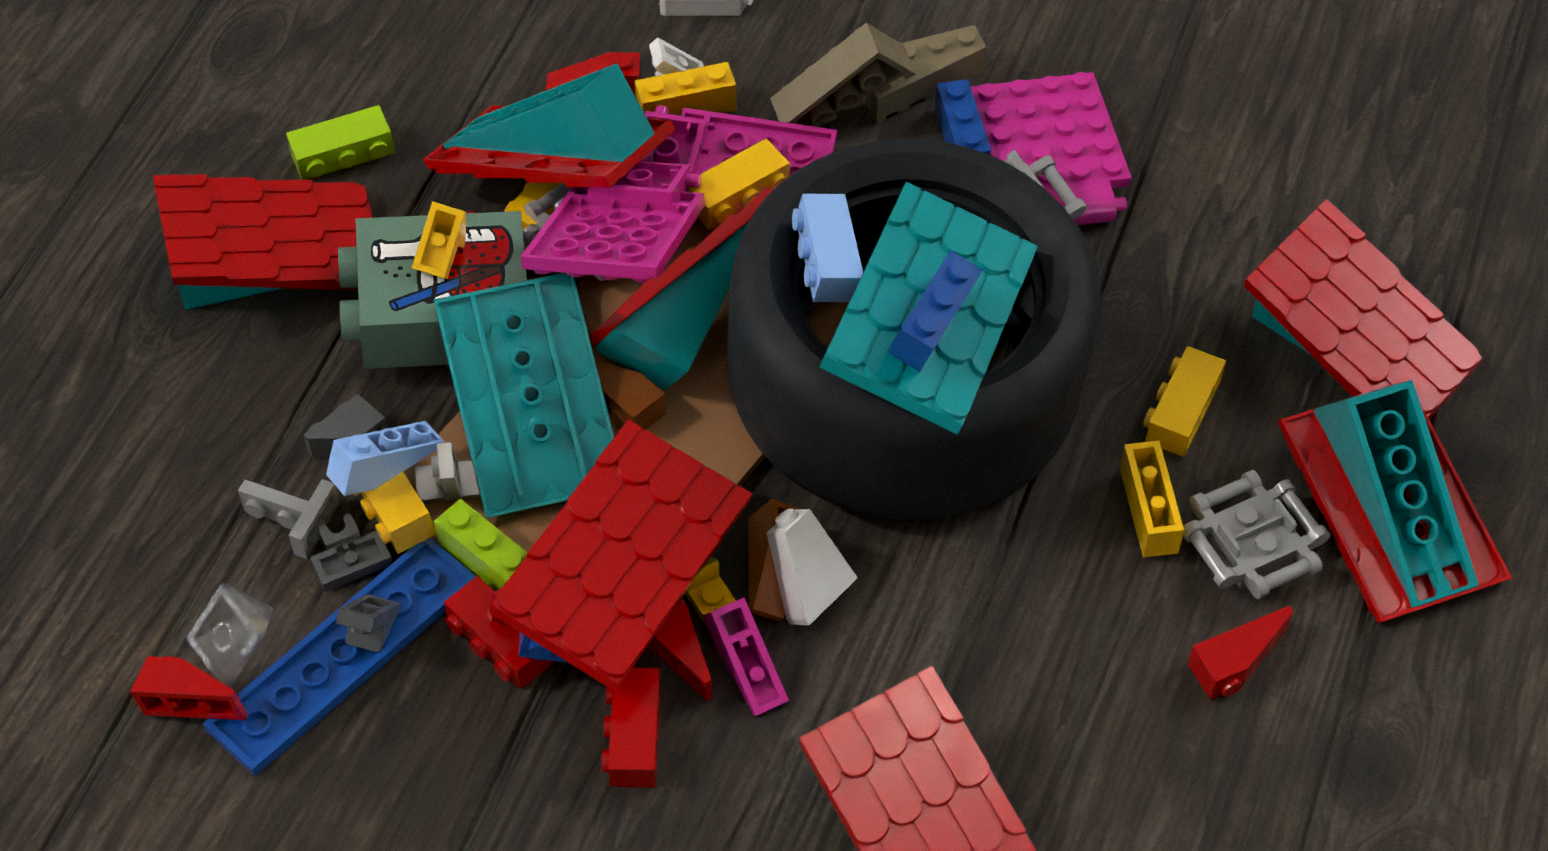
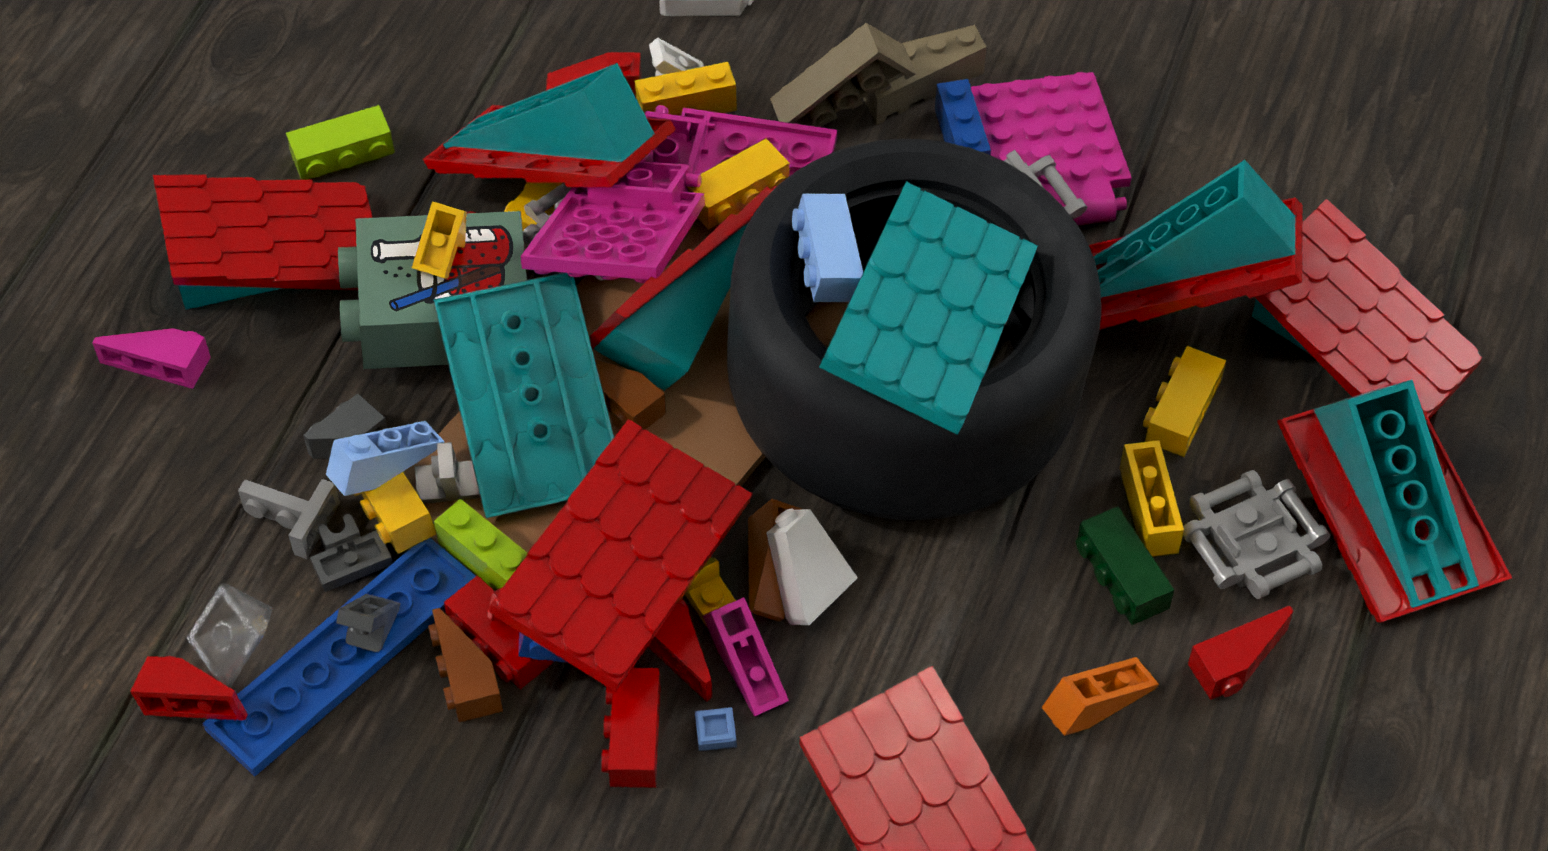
(159, 354): none -> dark pink slope
(469, 671): none -> dark orange slope
(715, 729): none -> medium blue tile
(934, 311): blue brick -> none
(1096, 694): none -> orange slope
(1124, 566): none -> dark green brick
(1203, 251): none -> teal piece

